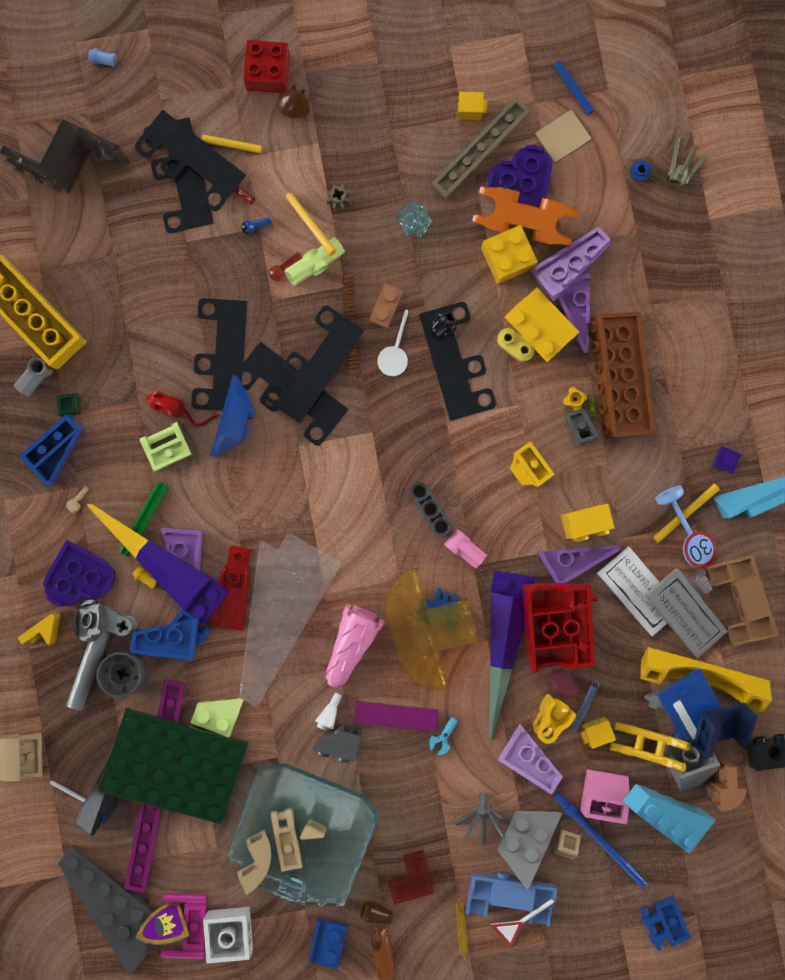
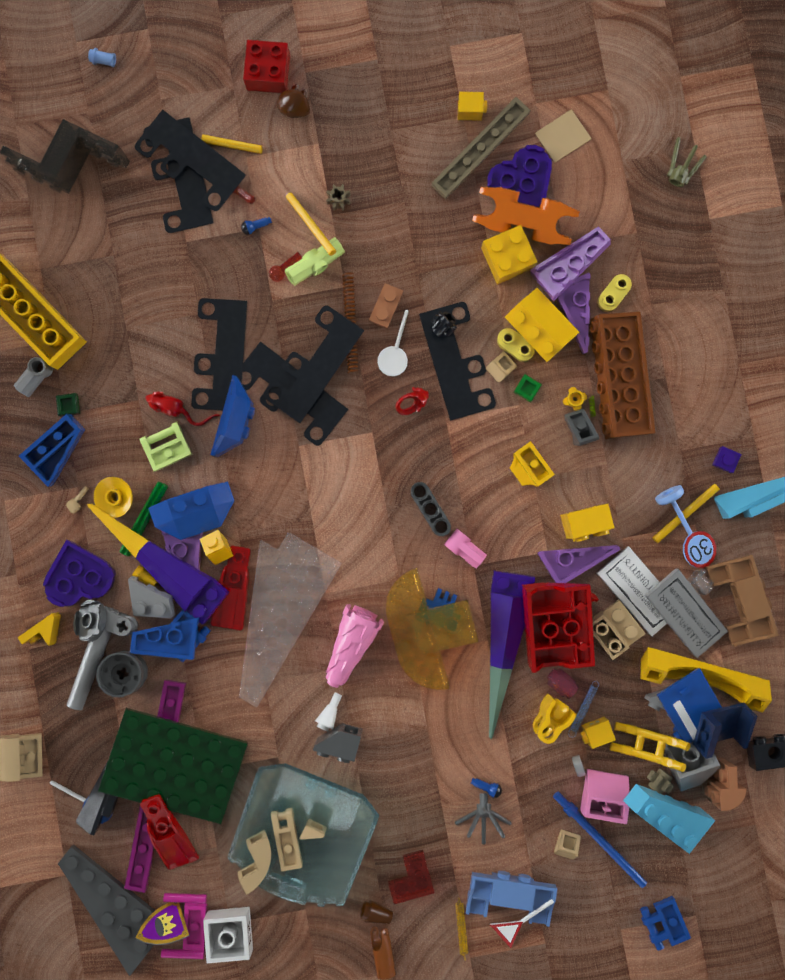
(105, 496): none -> yellow dish
(149, 601): none -> light grey wing
(167, 834): none -> red piece
(193, 511): none -> blue wedge
(216, 547): none -> yellow brick
(217, 715): yellowish green wing -> none
(327, 943): blue plate -> none
(396, 716): magenta tile -> none
(414, 219): clear light blue brick -> none
(420, 399): none -> red piece
(443, 737): medium azure bar -> none
(492, 789): none -> blue piece
(501, 367): none -> tan slope
(527, 388): none -> green tile
(527, 842): light grey wing -> none
(529, 761): lavender wing -> none
(573, 87): blue piece -> none
(578, 766): none -> light grey tile
(615, 292): none -> light yellow plate
(616, 629): none -> tan brick
(638, 176): blue plate -> none
(660, 781): none -> dark tan gear

